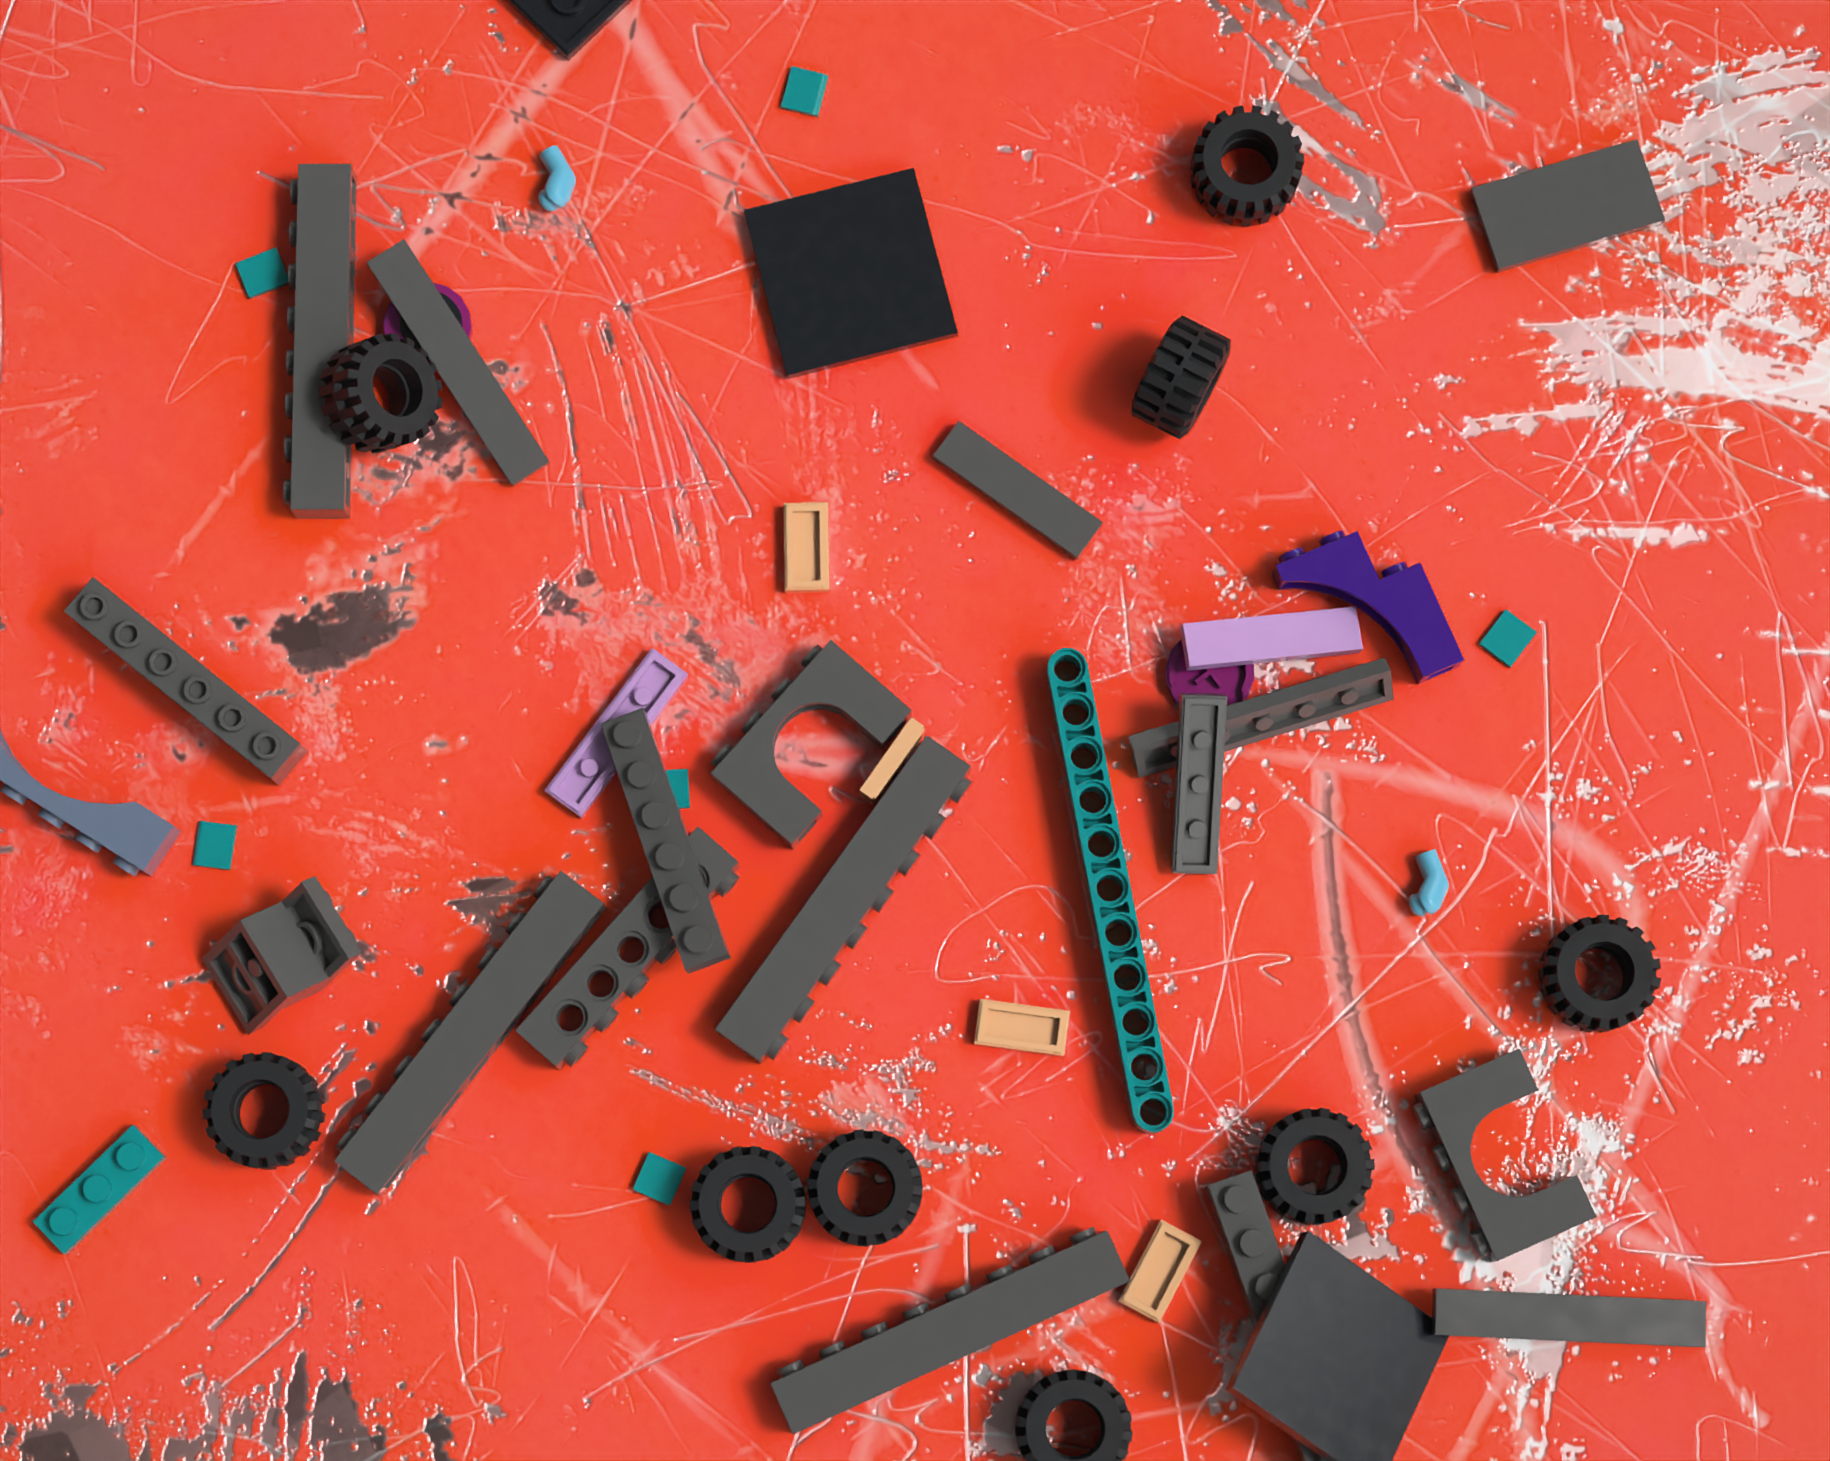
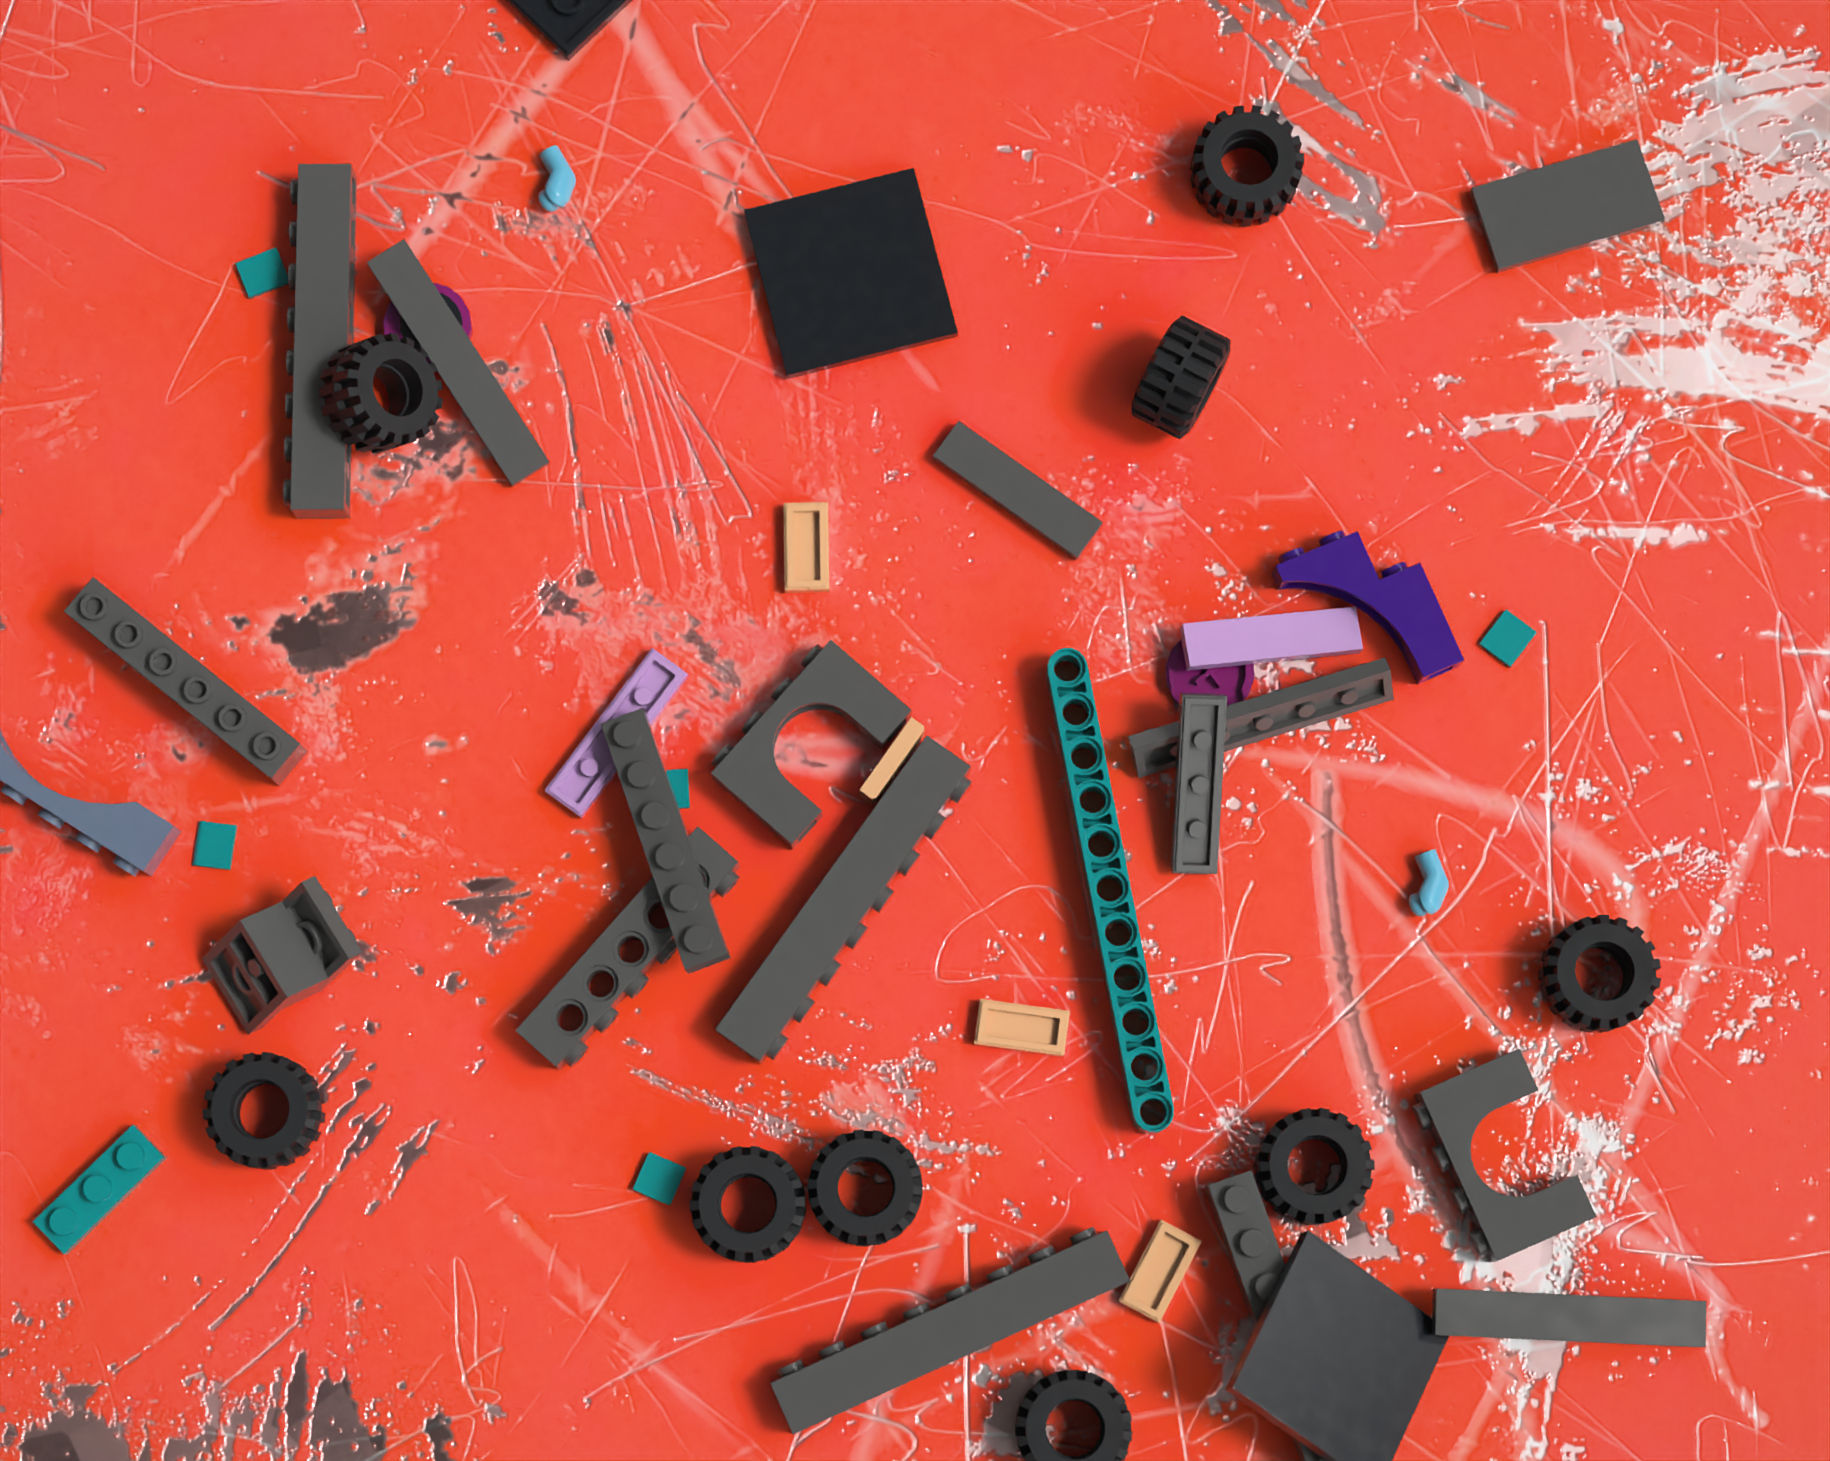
(470, 1033): dark grey brick -> none
(804, 91): teal piece -> none

